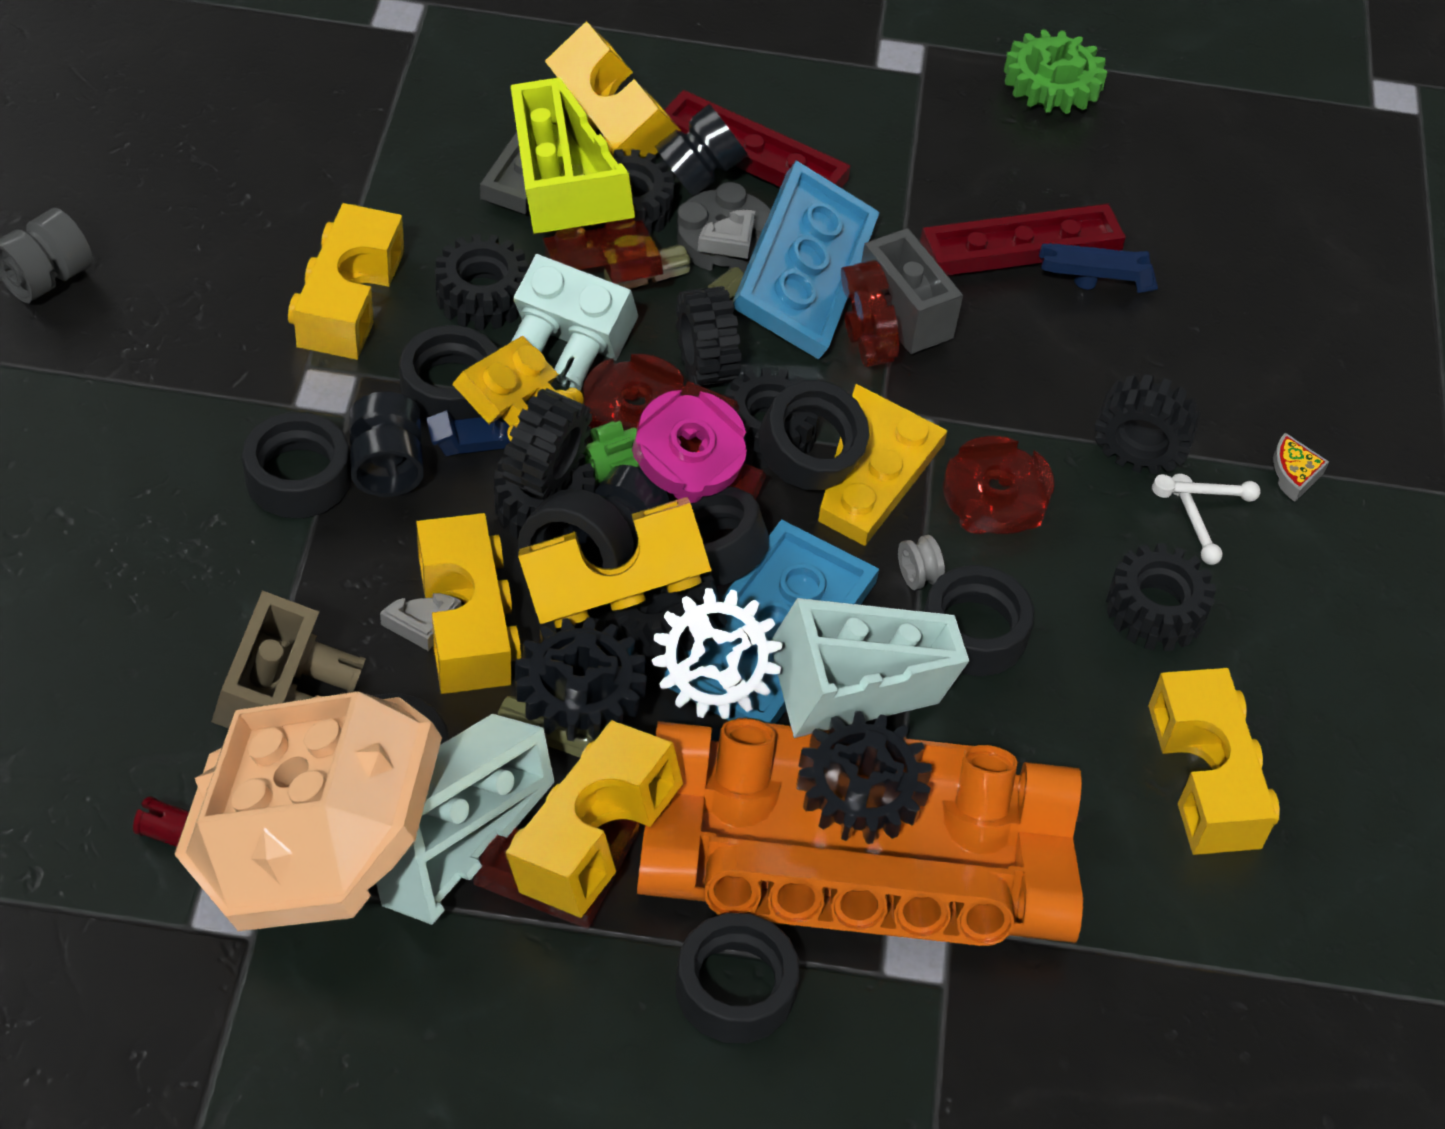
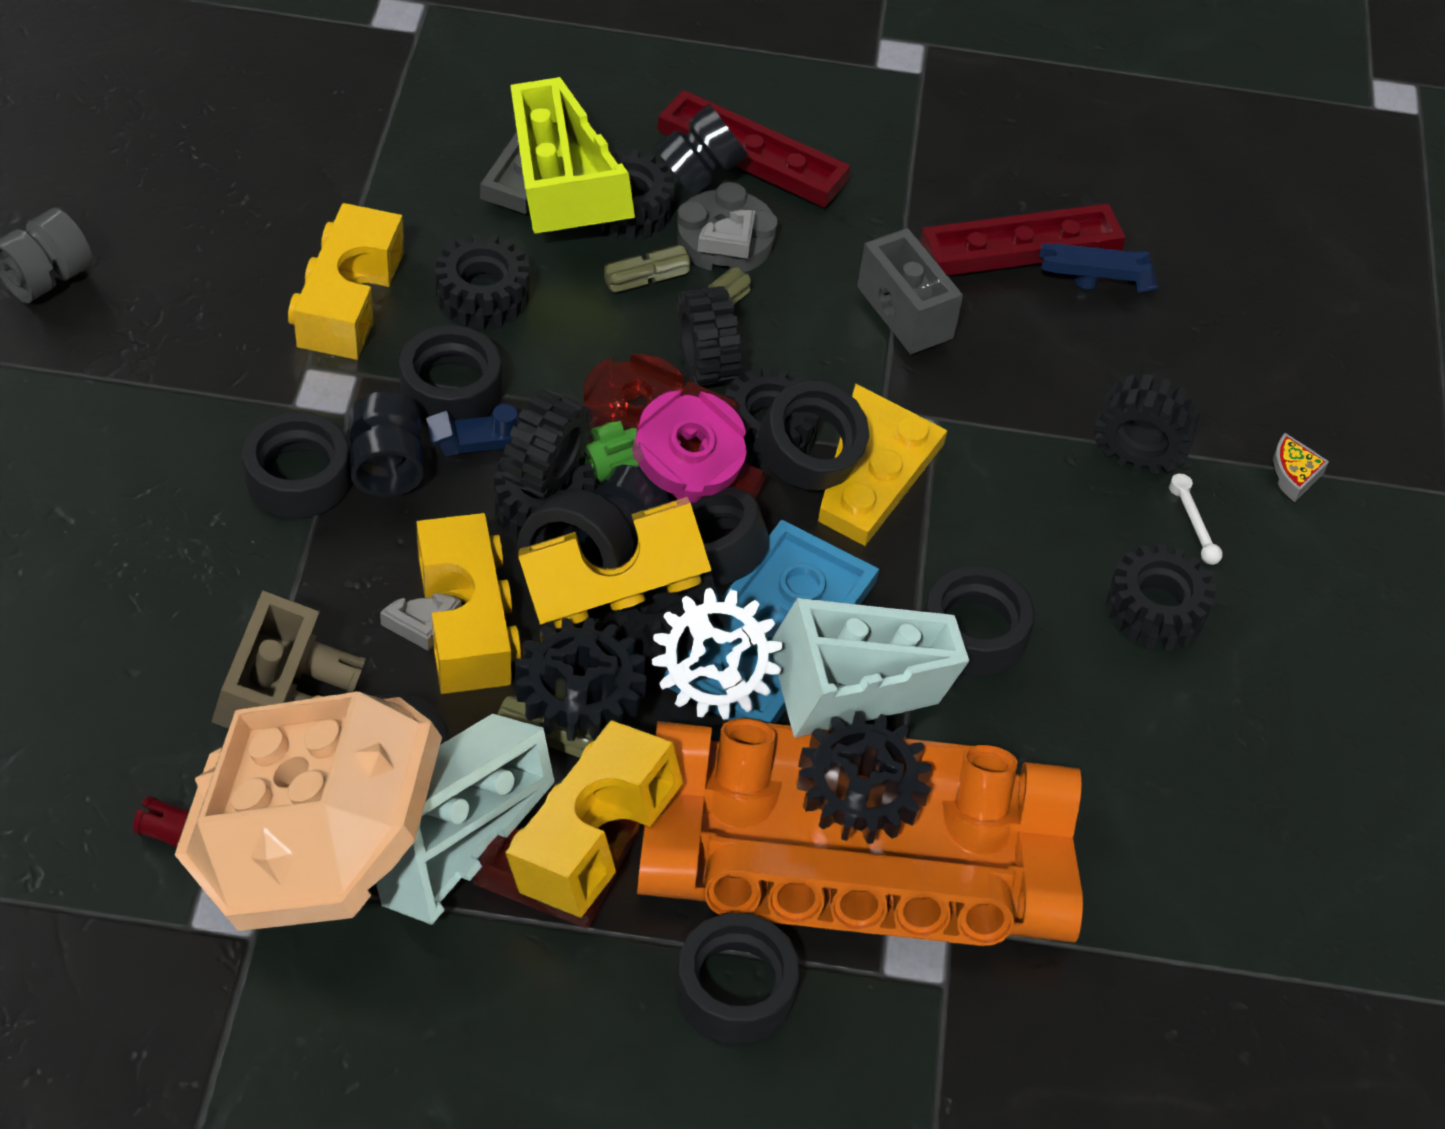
(508, 379): yellow plate -> none
(575, 308): light aqua brick -> none
(592, 75): yellow arch -> none
(620, 247): clear red plate -> none
(798, 259): dark azure plate -> none
(871, 321): clear red plate -> none
(920, 561): light grey bush -> none
(995, 510): clear red plate -> none
(1055, 71): bright green gear -> none
(1164, 486): white hinge -> none
(1207, 718): yellow arch -> none

